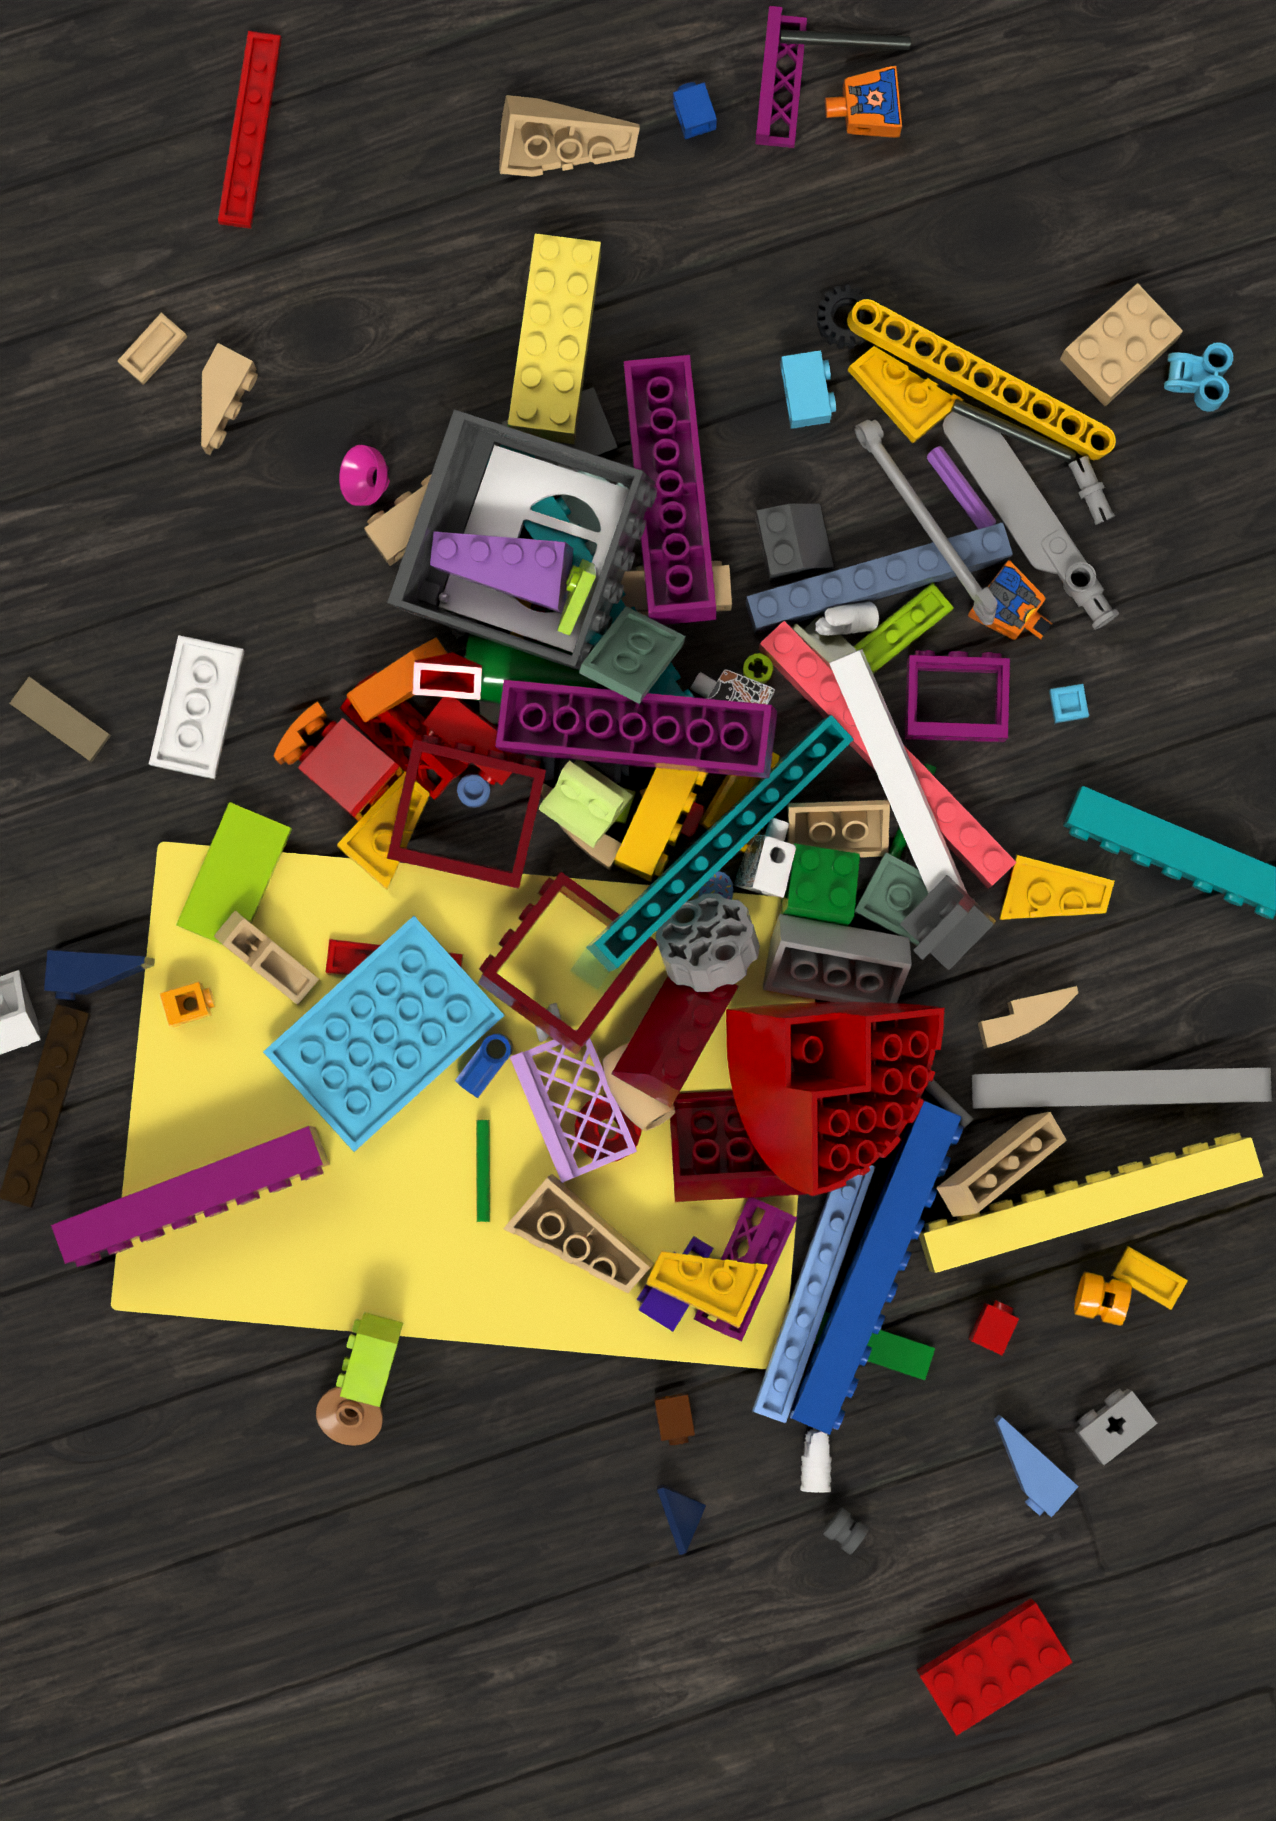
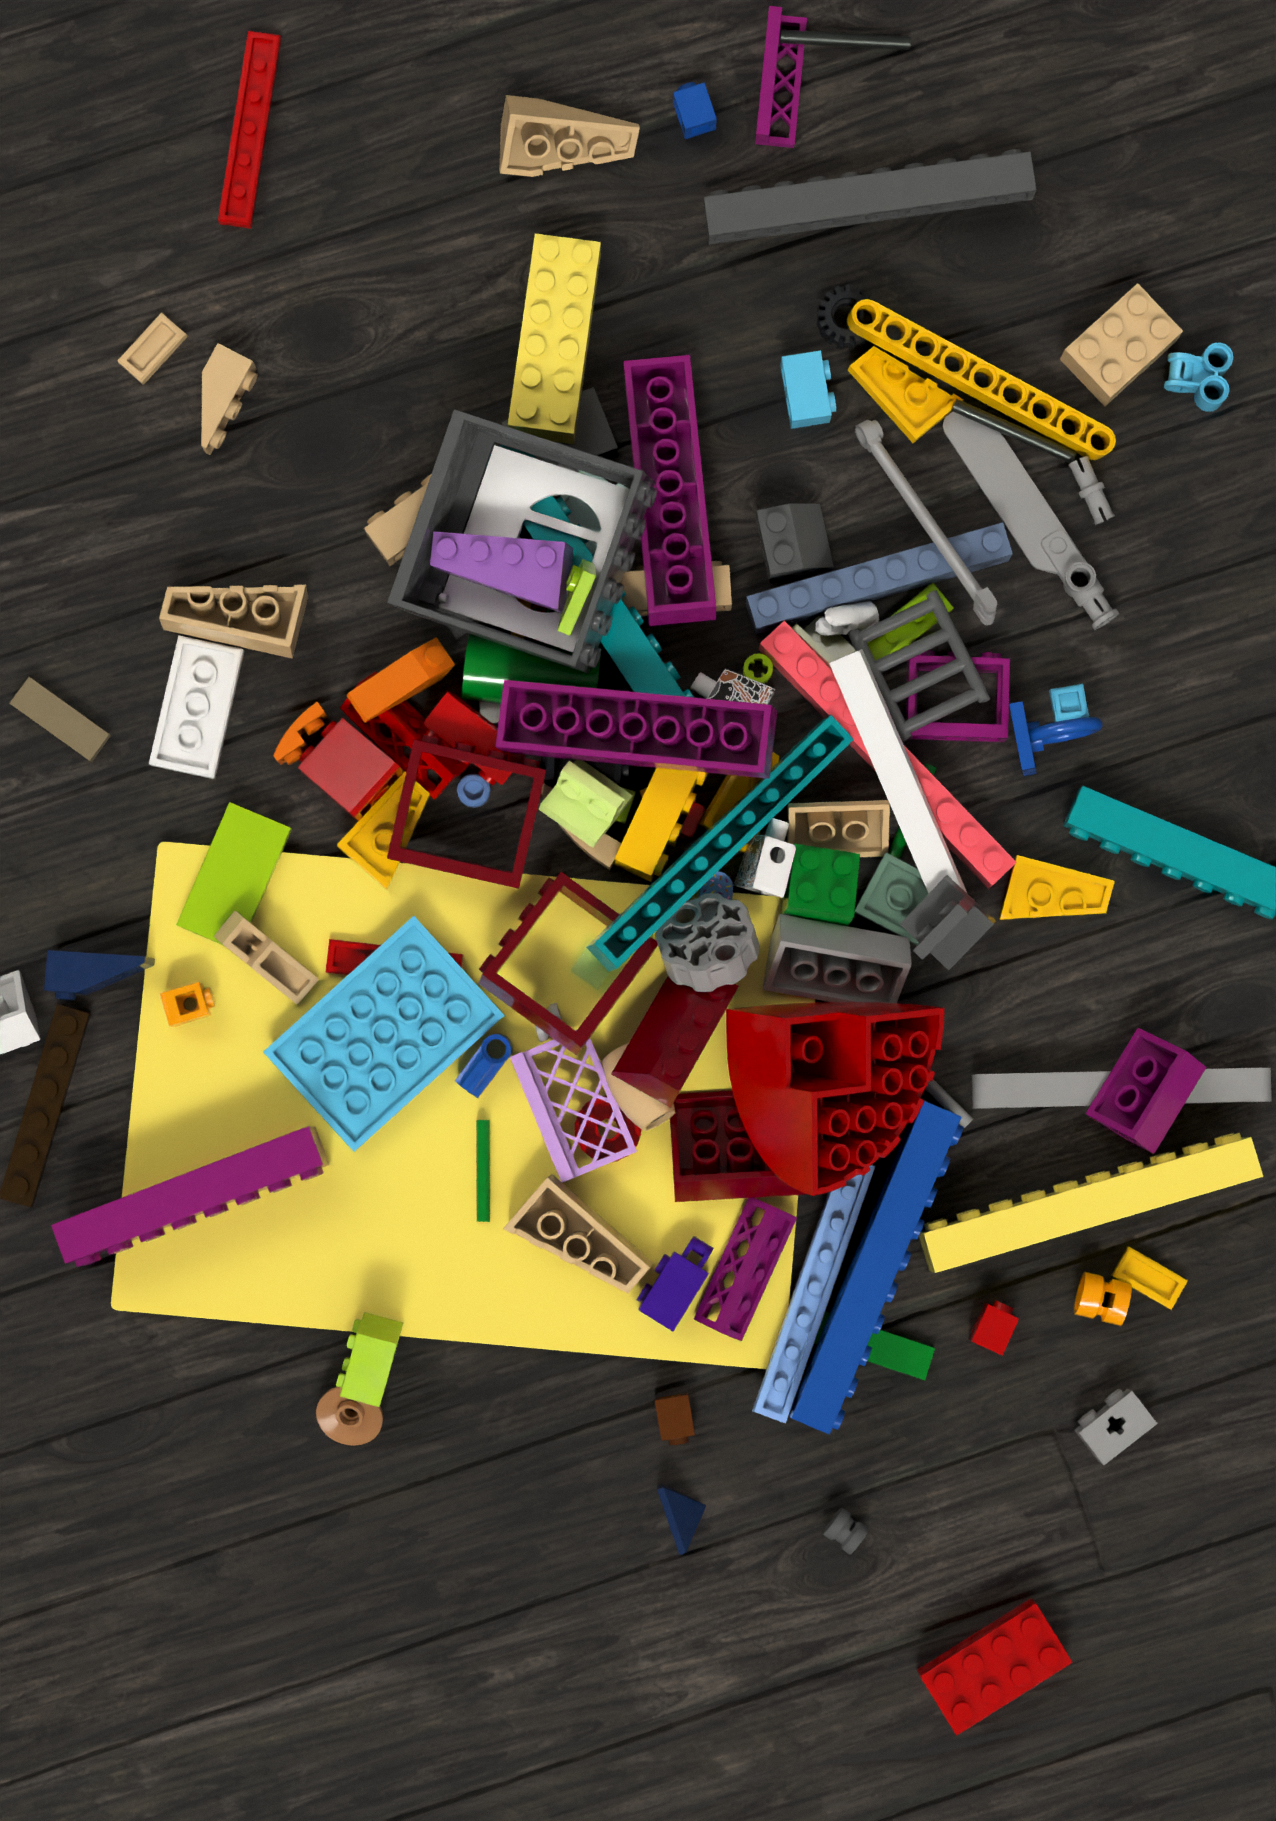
(249, 618): none -> tan wedge
(357, 475): dark pink piece -> none
(447, 677): red slope -> none
(632, 654): sand green plate -> none
(708, 1284): yellow wing -> none
(816, 1463): white hinge -> none
(869, 104): torso -> none
(869, 197): none -> dark grey brick
(947, 633): none -> dark grey bar
(960, 488): medium lavender axle -> none
(1001, 1164): tan brick -> none
(1016, 604): torso -> none
(1024, 1016): tan slope -> none
(1032, 737): none -> blue tile
(1036, 1474): medium blue slope -> none
(1146, 1090): none -> magenta slope

